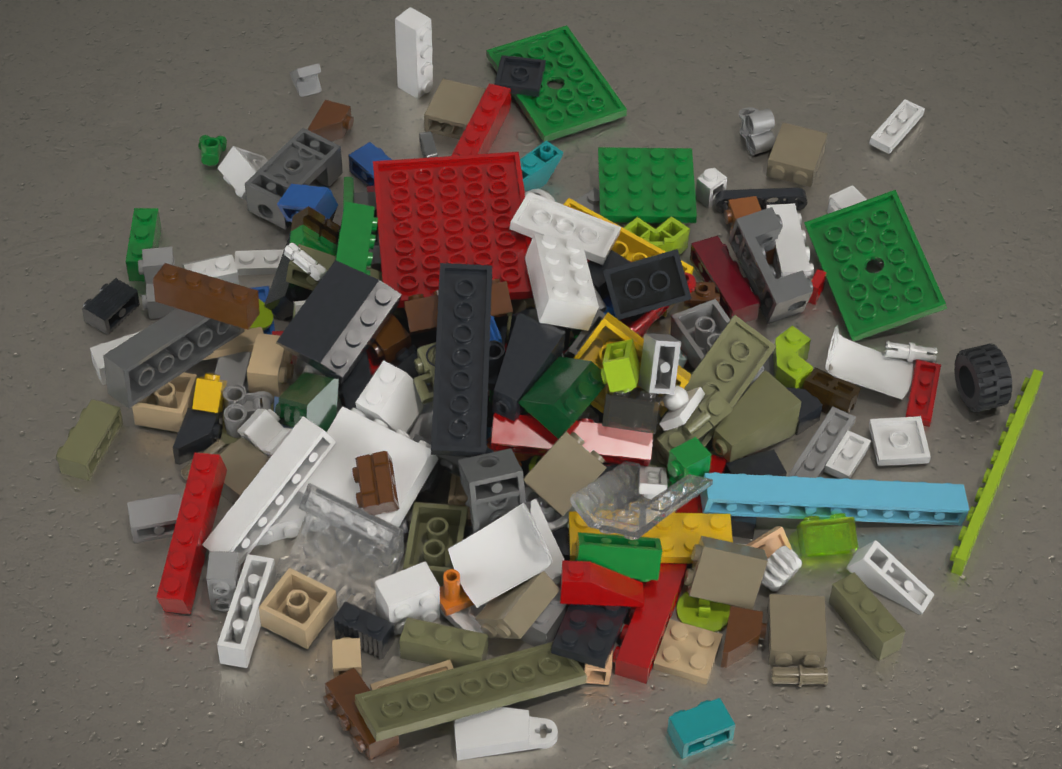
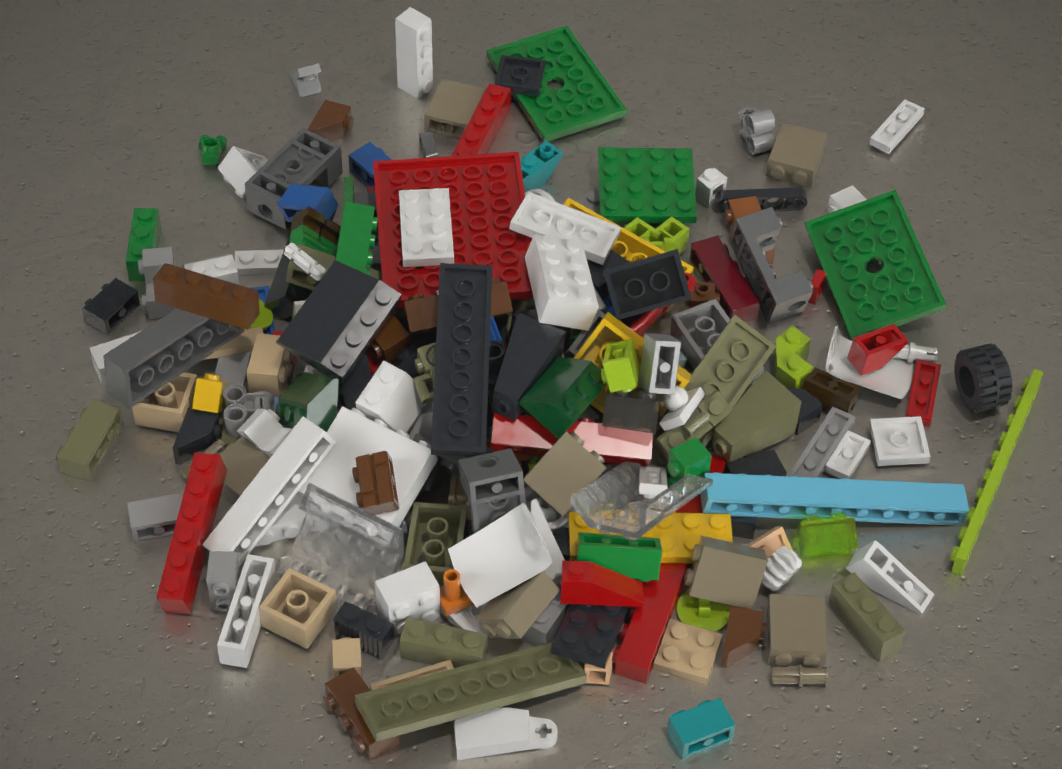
(426, 227): none -> white plate
(790, 248): white brick -> none
(876, 348): none -> red slope

